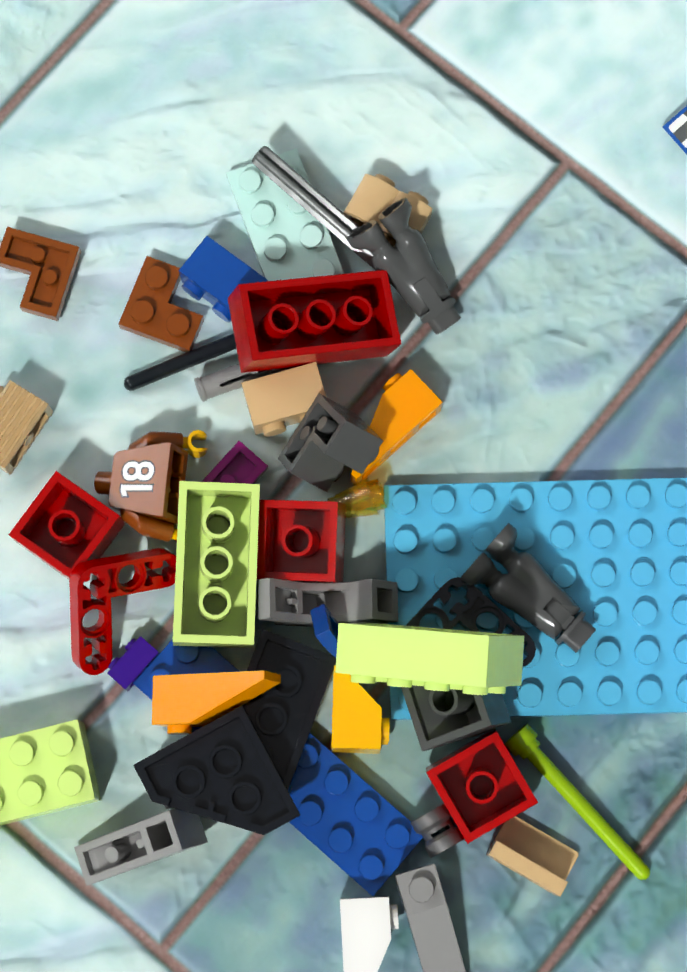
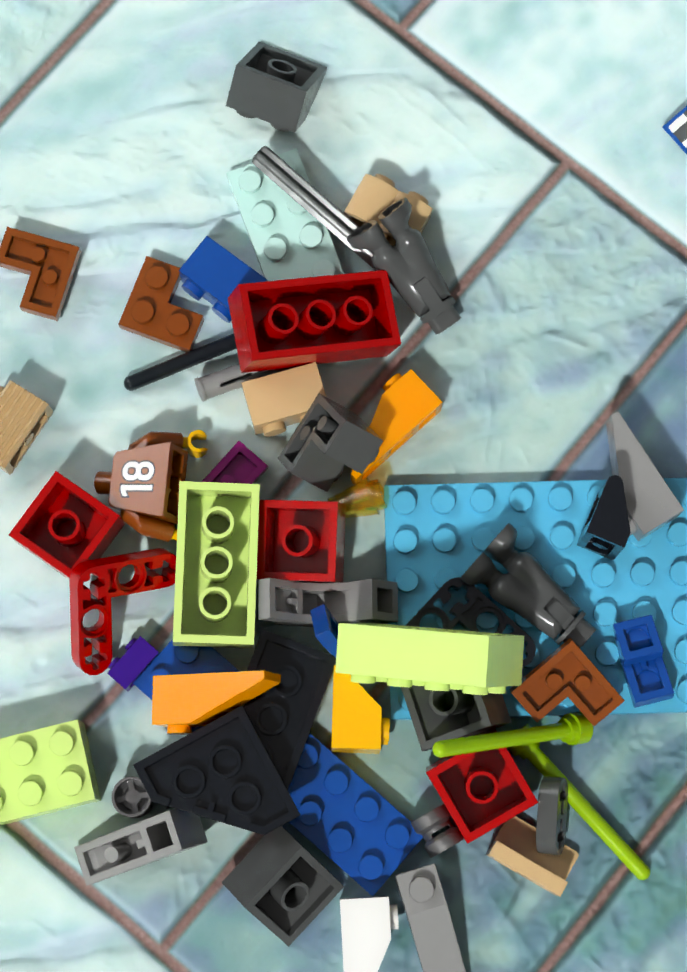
(128, 794): none -> flat silver wheel
(275, 87): none -> dark grey slope
(282, 885): none -> dark grey slope
(551, 815): none -> dark grey beam
(568, 675): none -> dark orange plate
(571, 728): none -> lime piece
(608, 521): none -> black tile
(642, 661): none -> blue slope
(646, 493): none -> light grey slope

